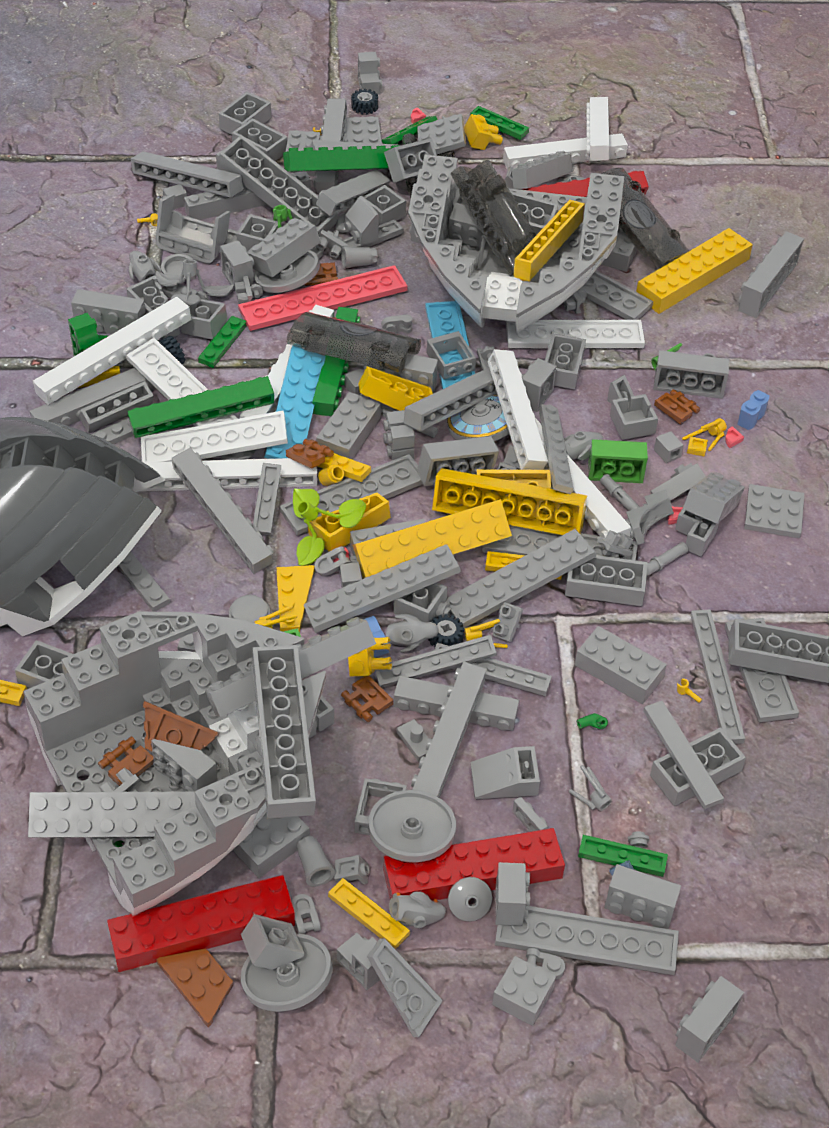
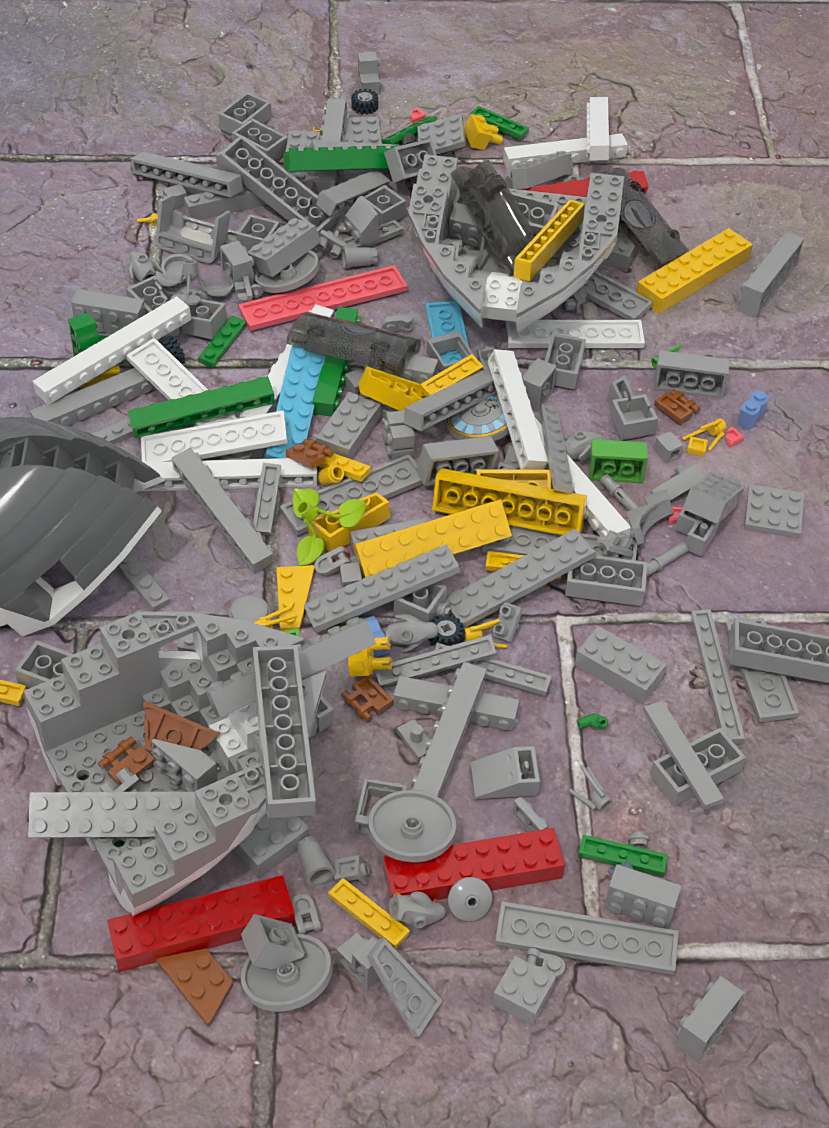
(115, 407): light grey brick -> none
(281, 213): bright green plant -> none
(326, 273): dark orange plate -> none
(451, 375): none -> yellow plate
(512, 894): light grey brick -> none
(684, 689): yellow hand -> none

